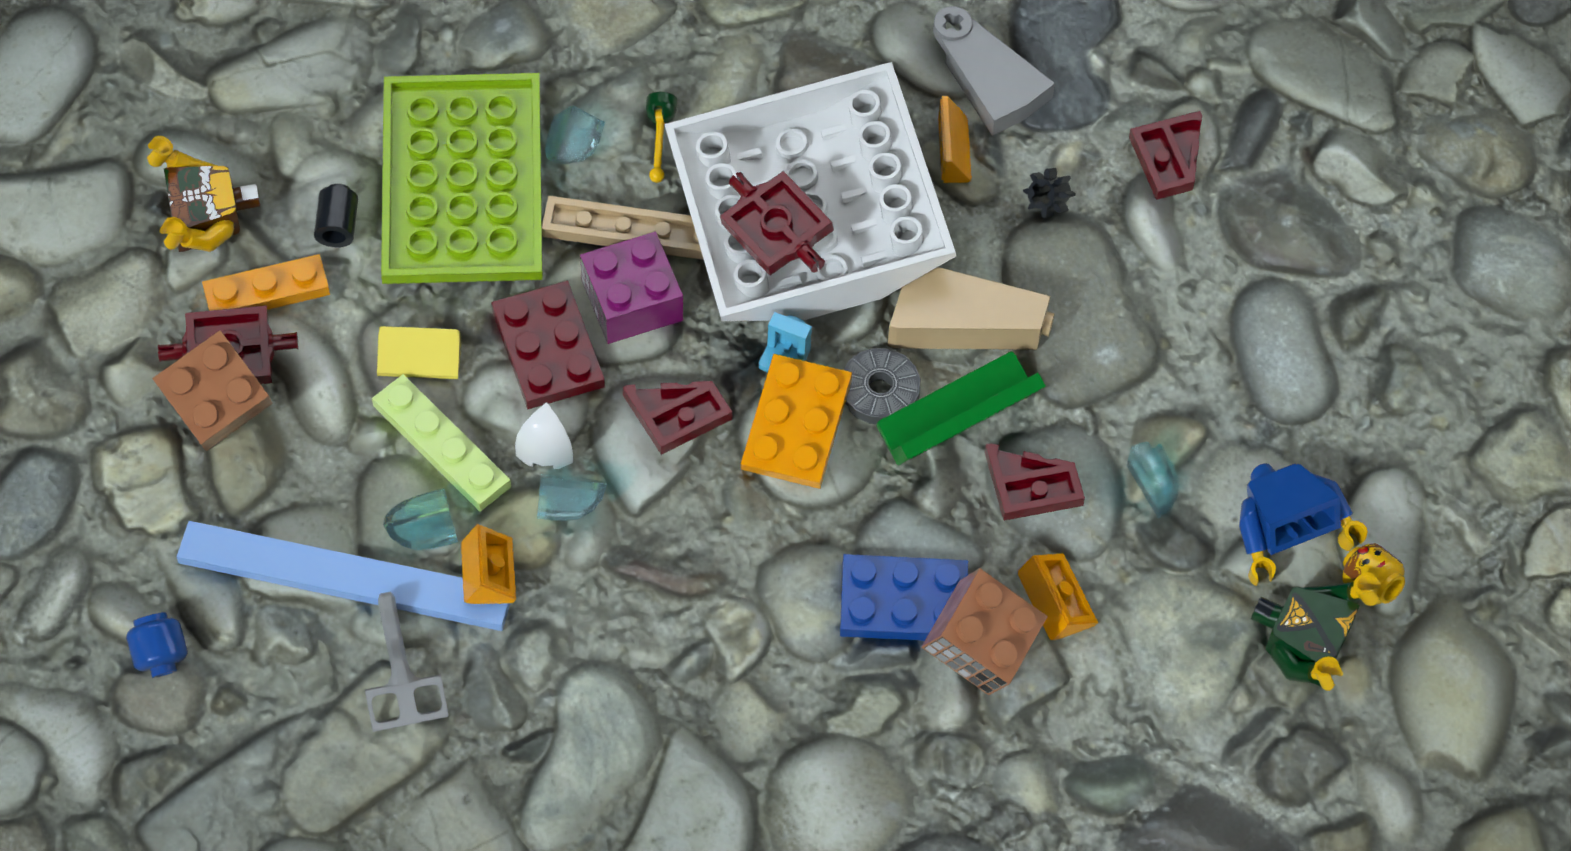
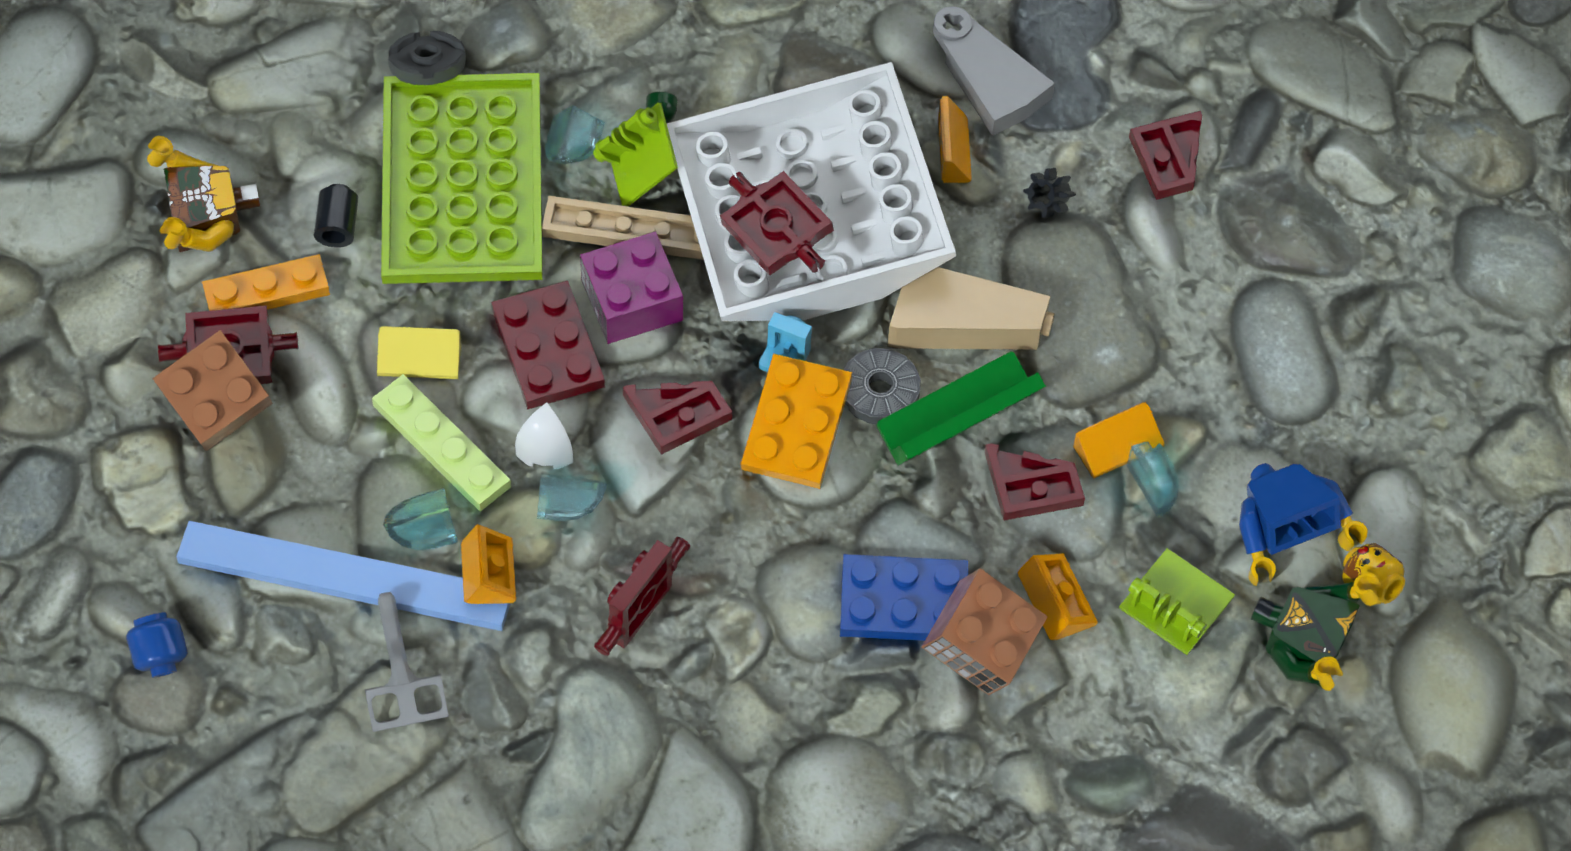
(426, 58): none -> dark grey tile
(638, 153): none -> lime hinge
(641, 593): none -> dark red plate
(1109, 441): none -> light orange slope
(1176, 601): none -> lime hinge

